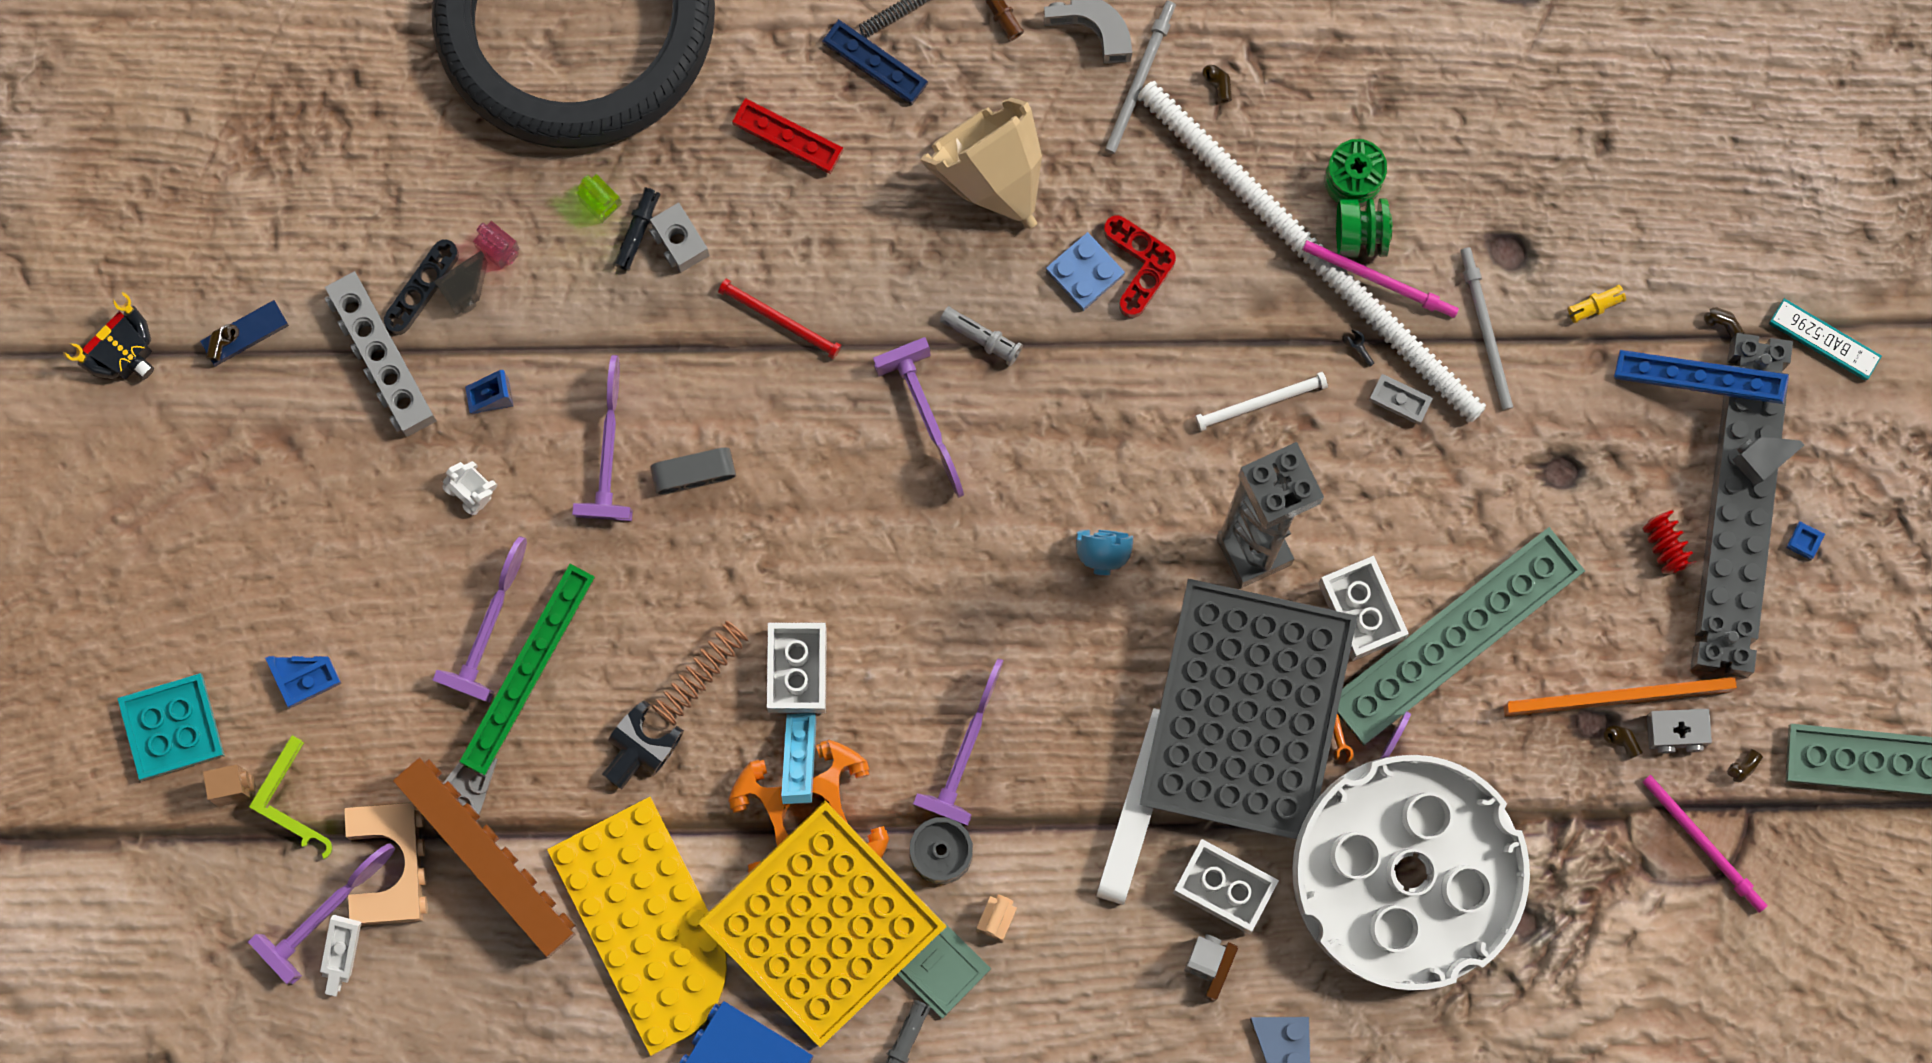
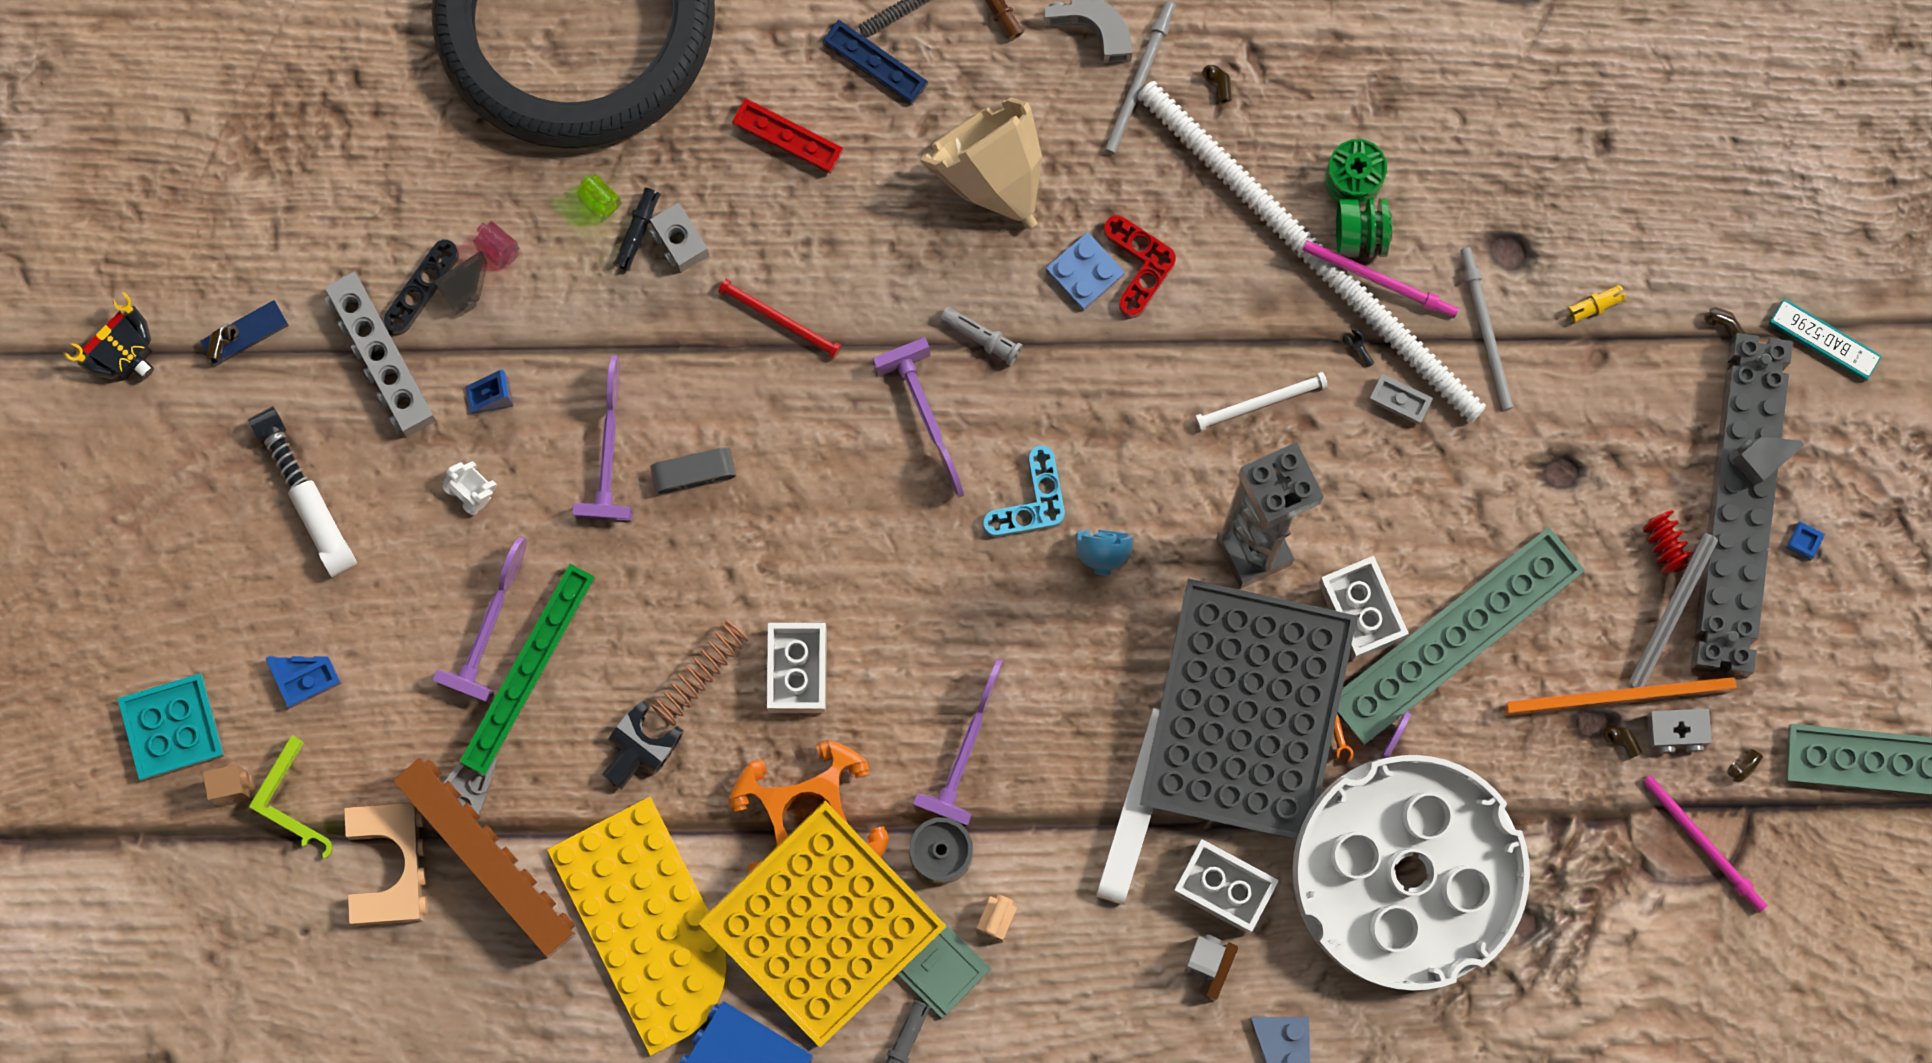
(277, 956): medium lavender piece -> none
(304, 494): none -> piece
(339, 952): white hinge -> none
(799, 758): medium azure plate -> none
(1036, 509): none -> medium azure beam
(1673, 610): none -> light grey axle
(1701, 376): blue tile -> none

